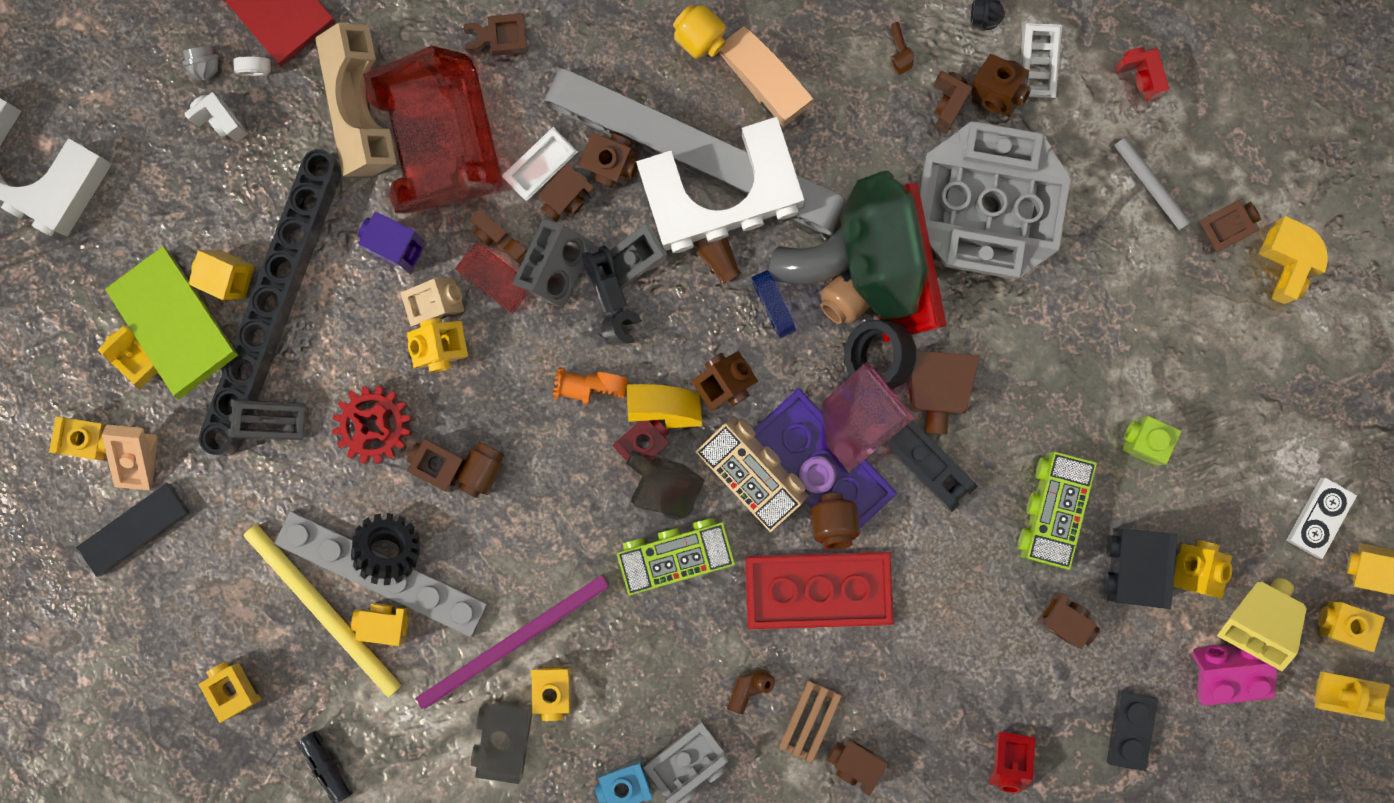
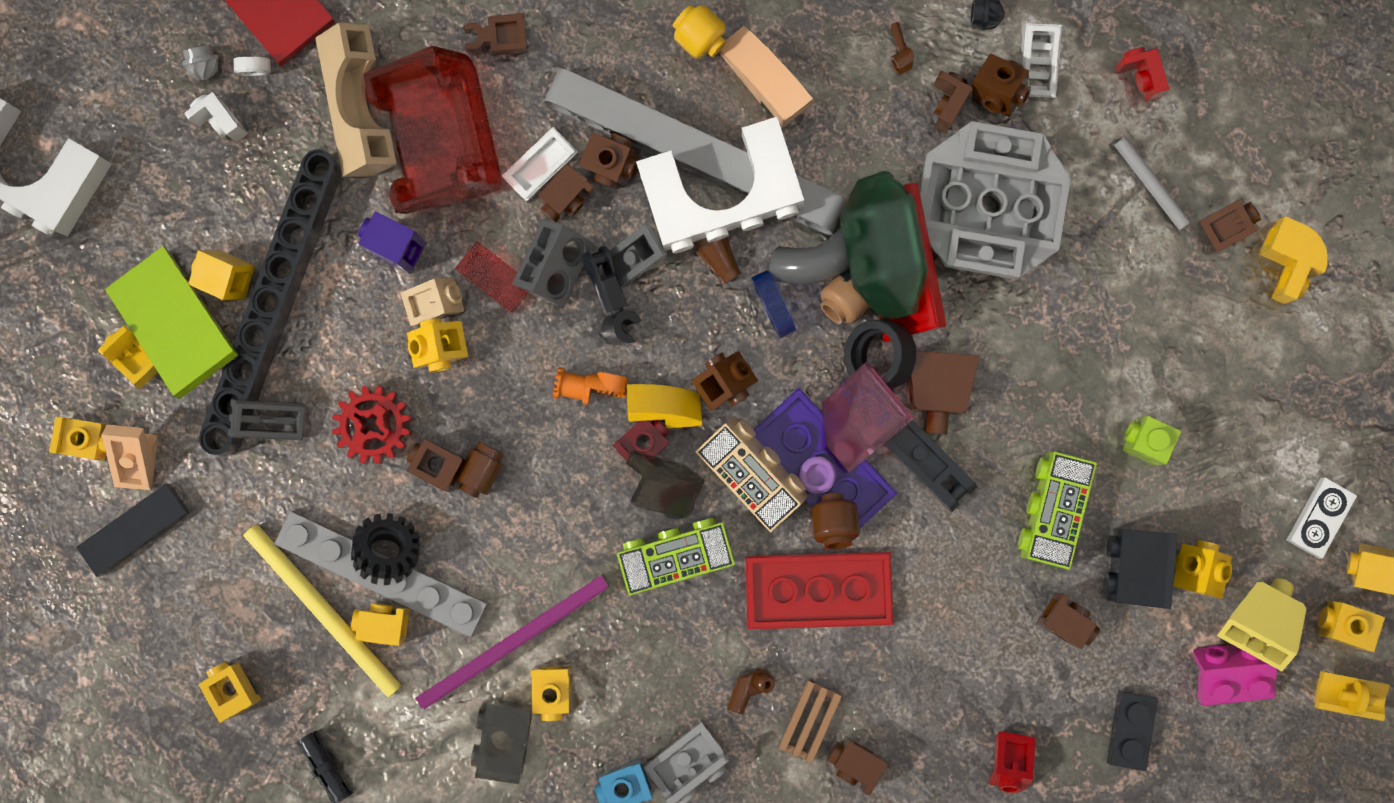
(491, 232): reddish brown plate -> none

